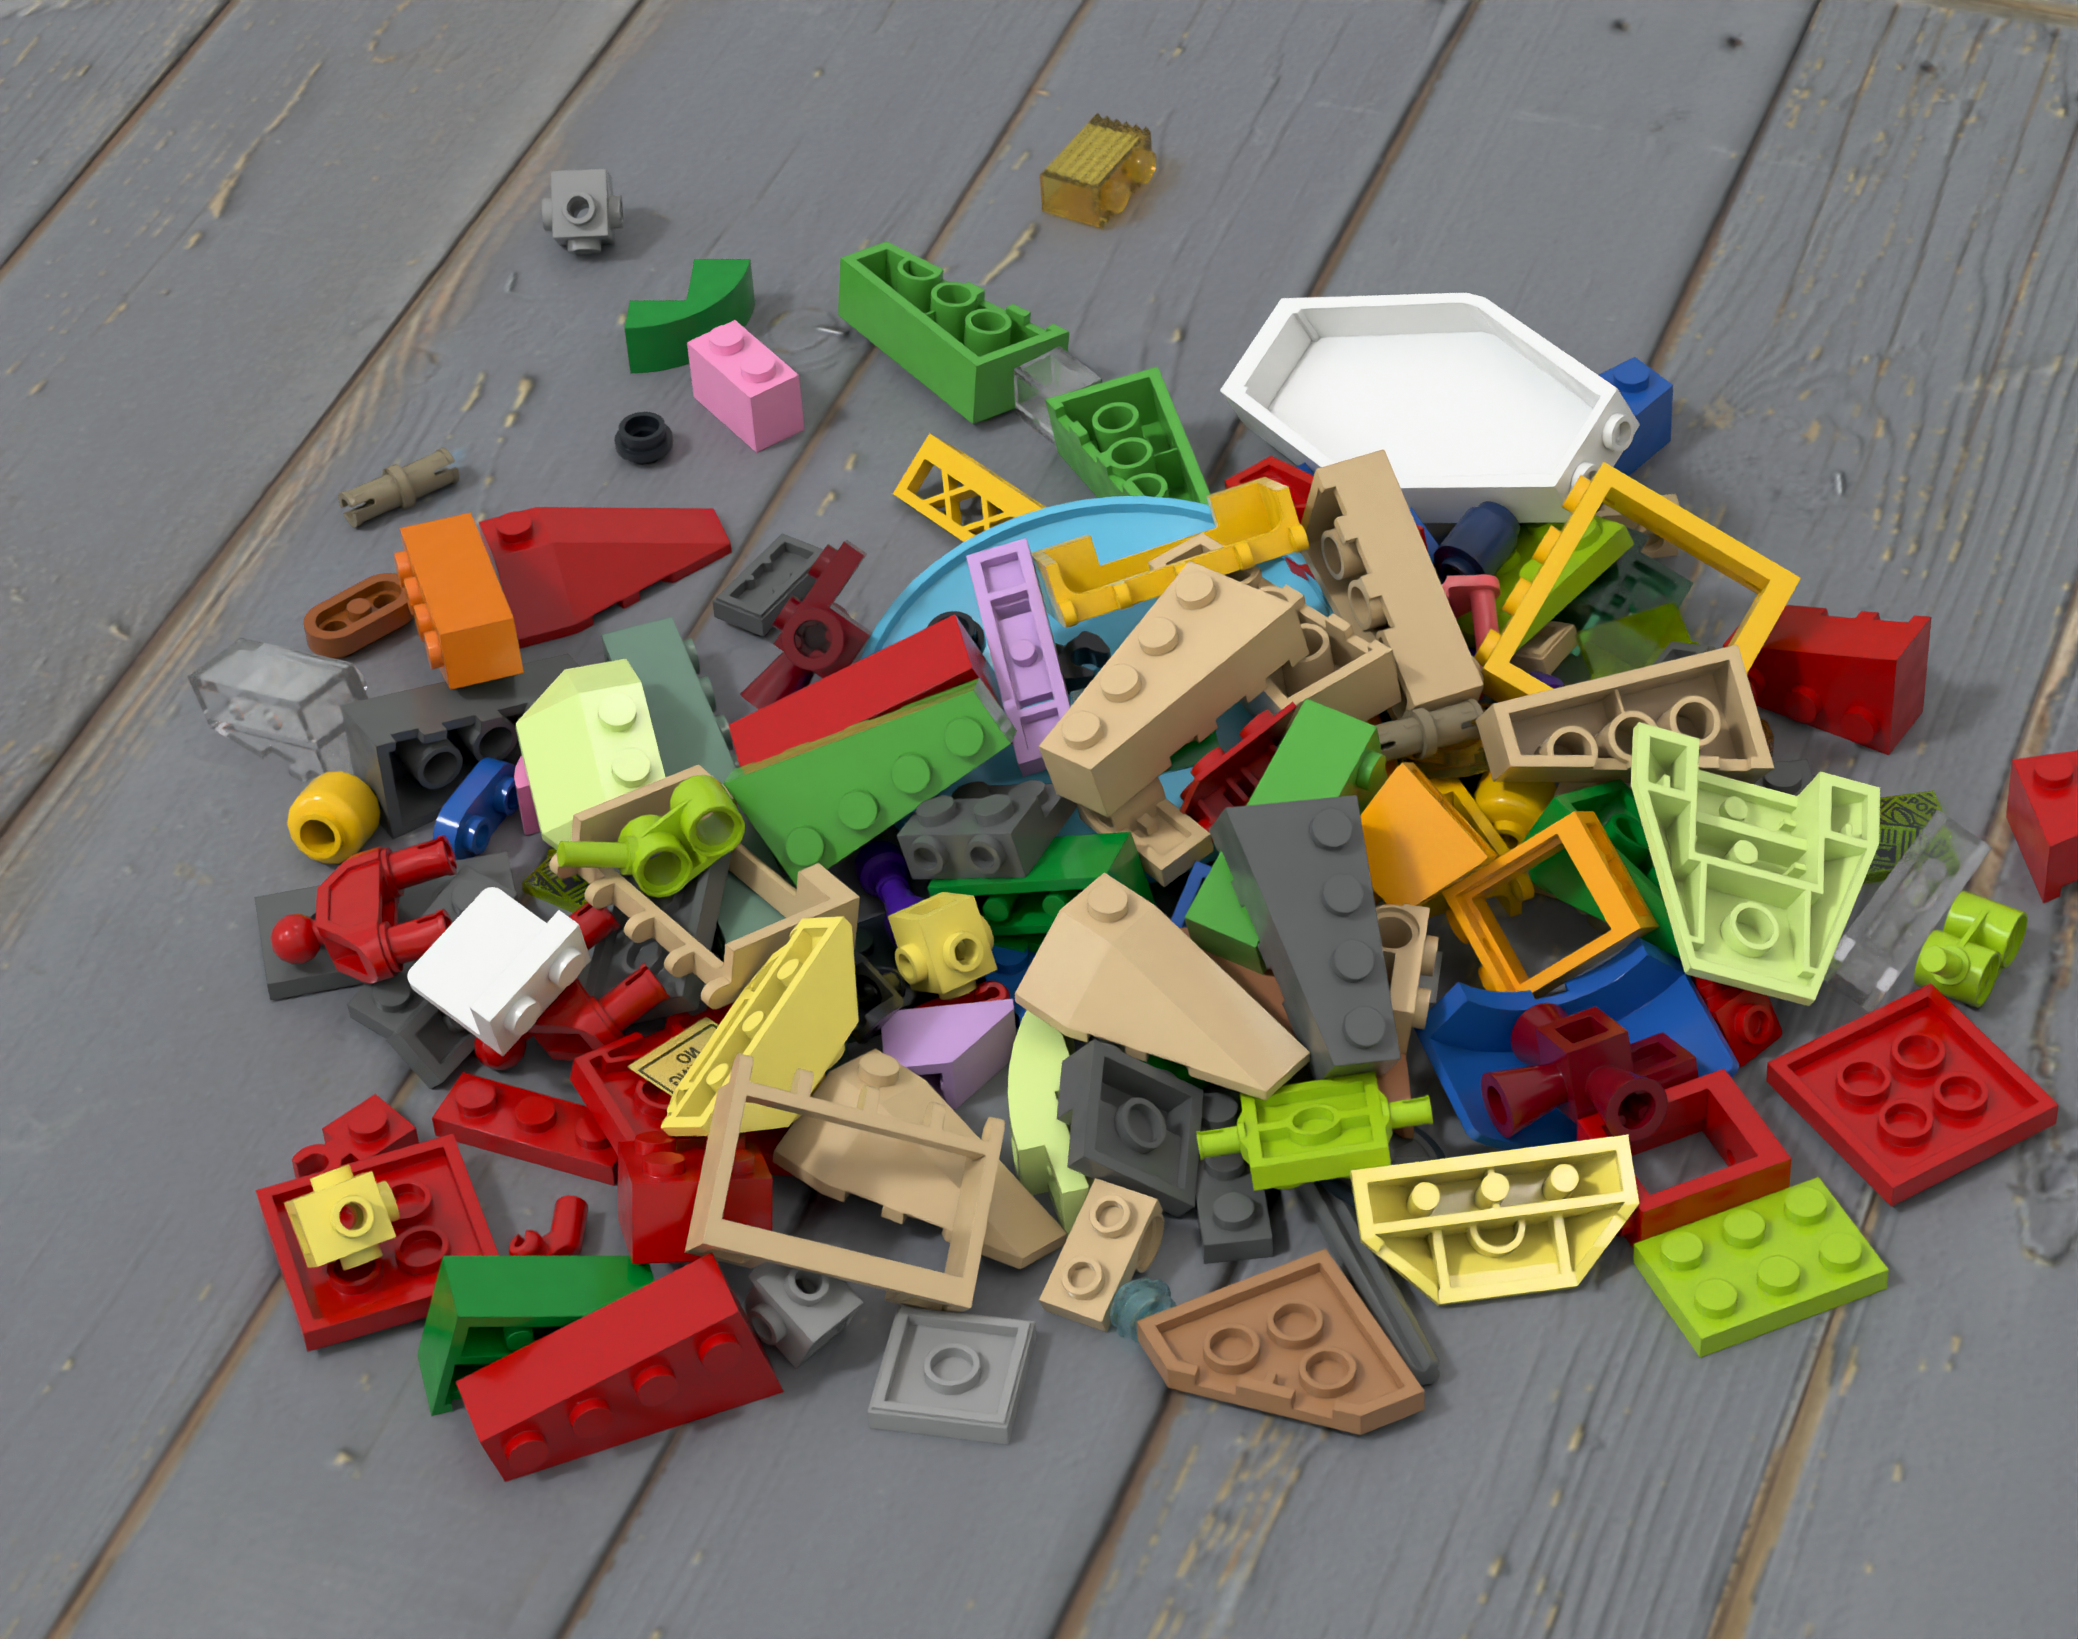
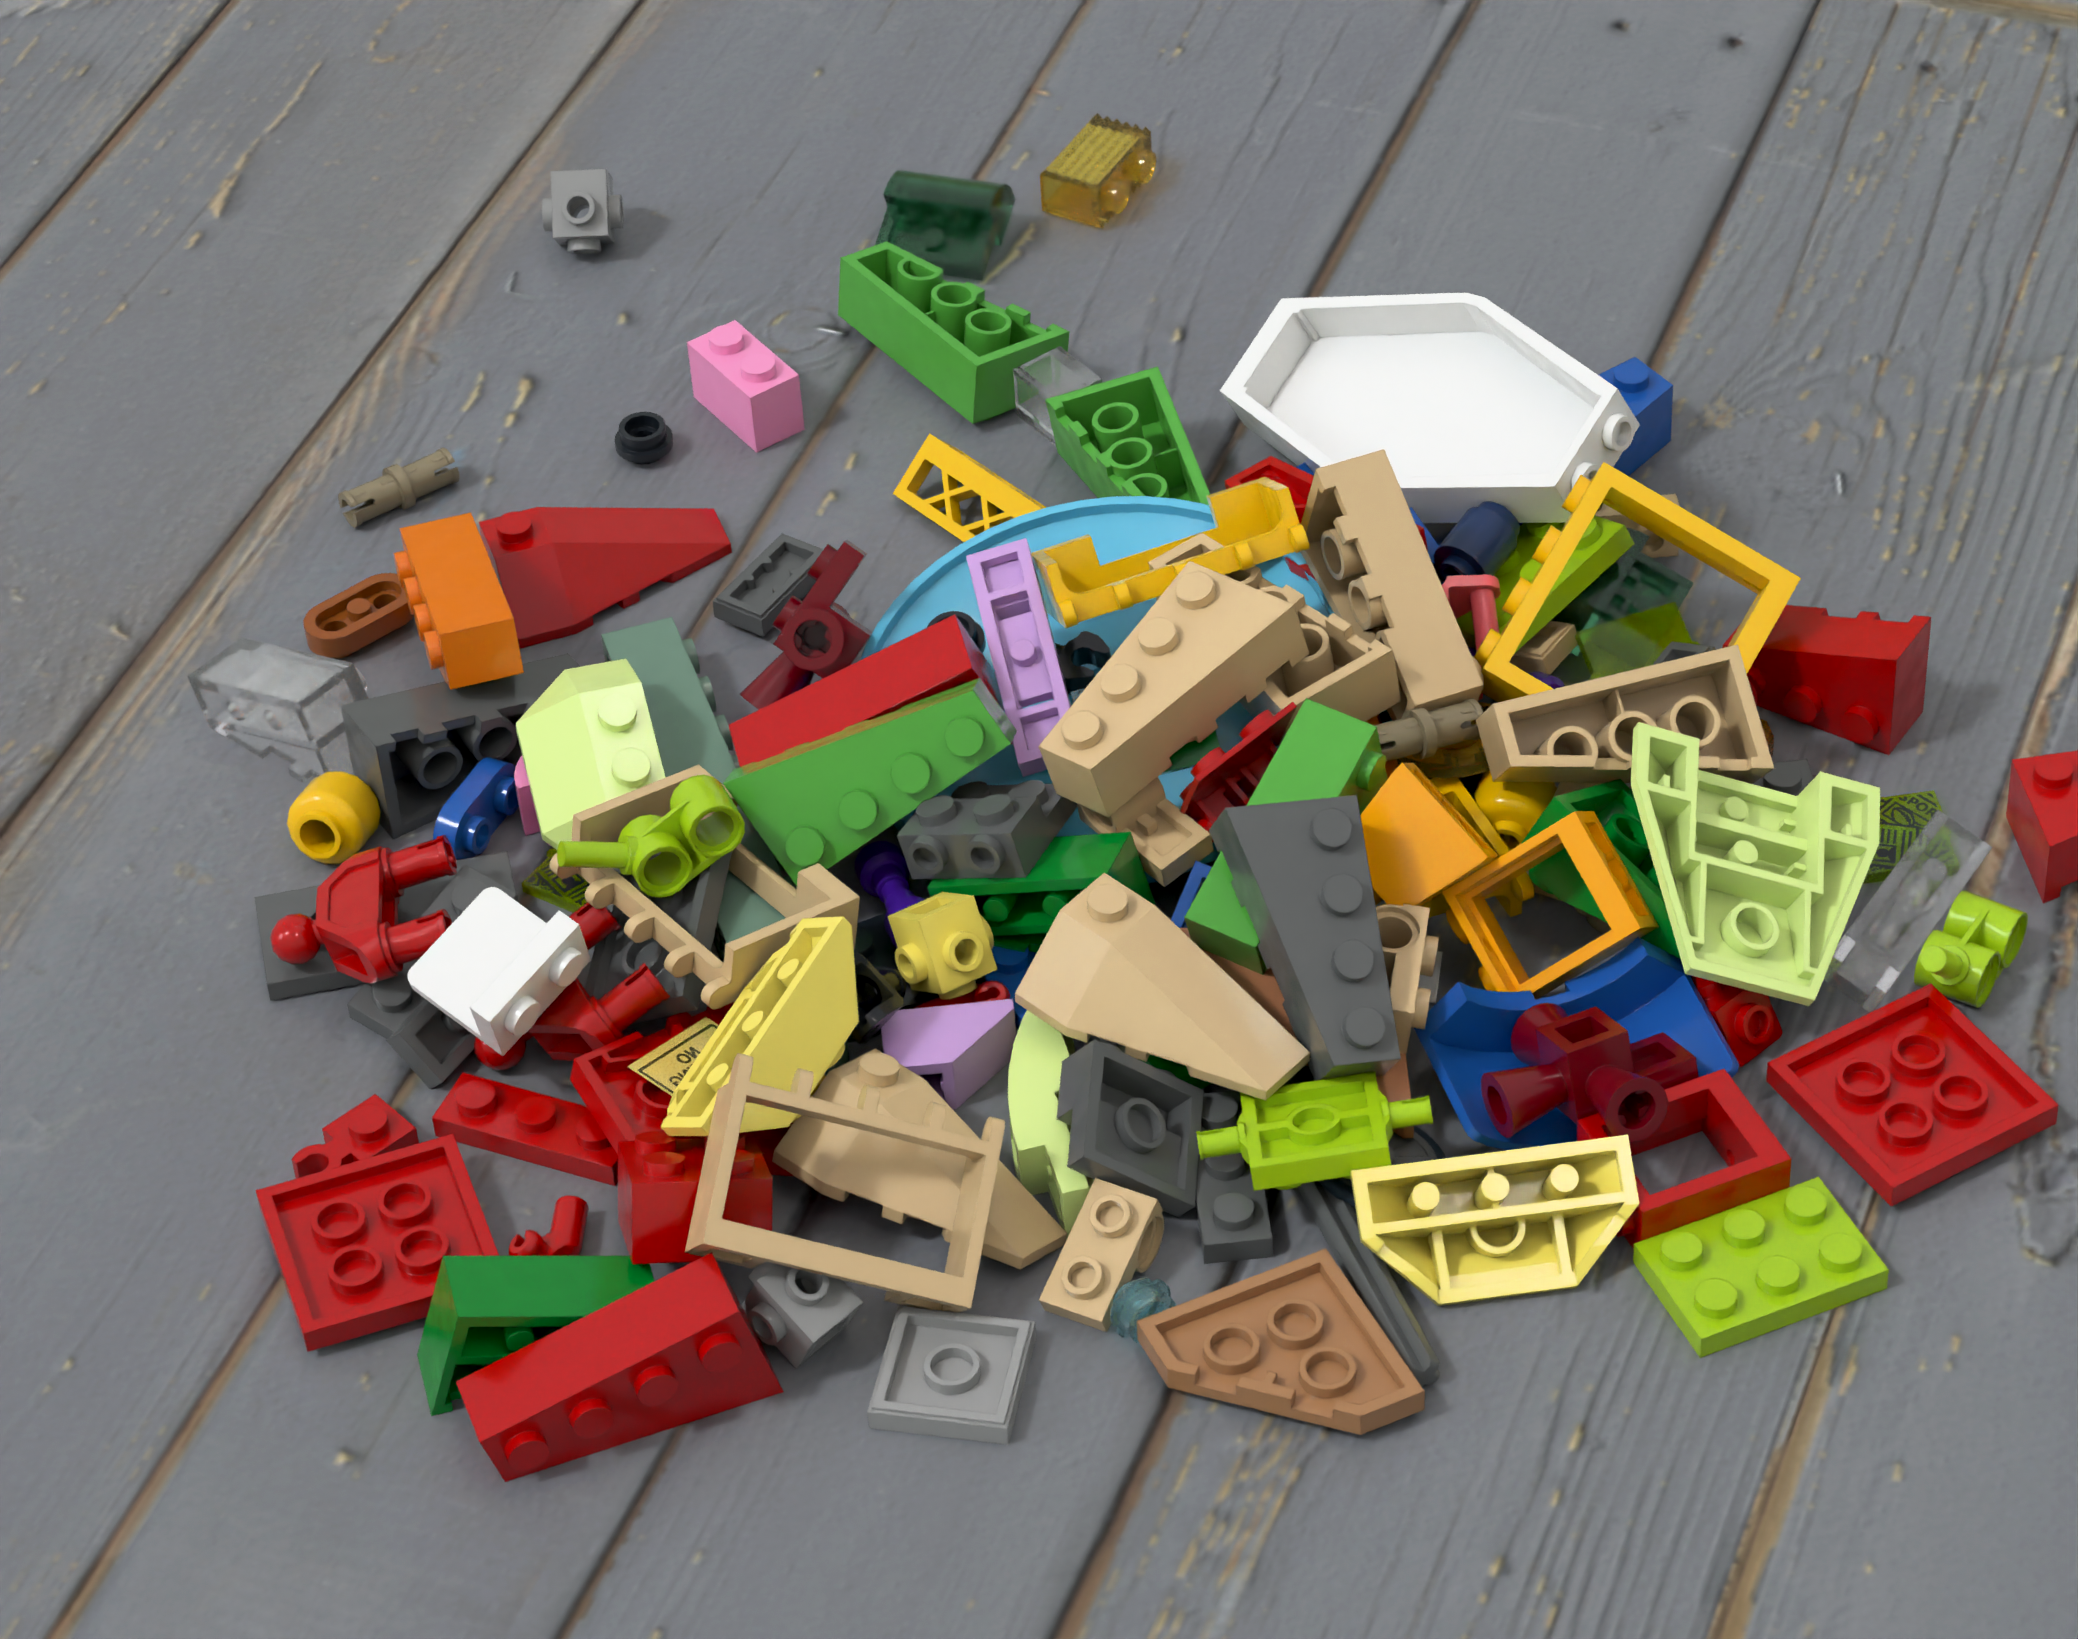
(318, 1221): light yellow brick -> none
(661, 328): green brick -> none
(946, 220): none -> clear green brick

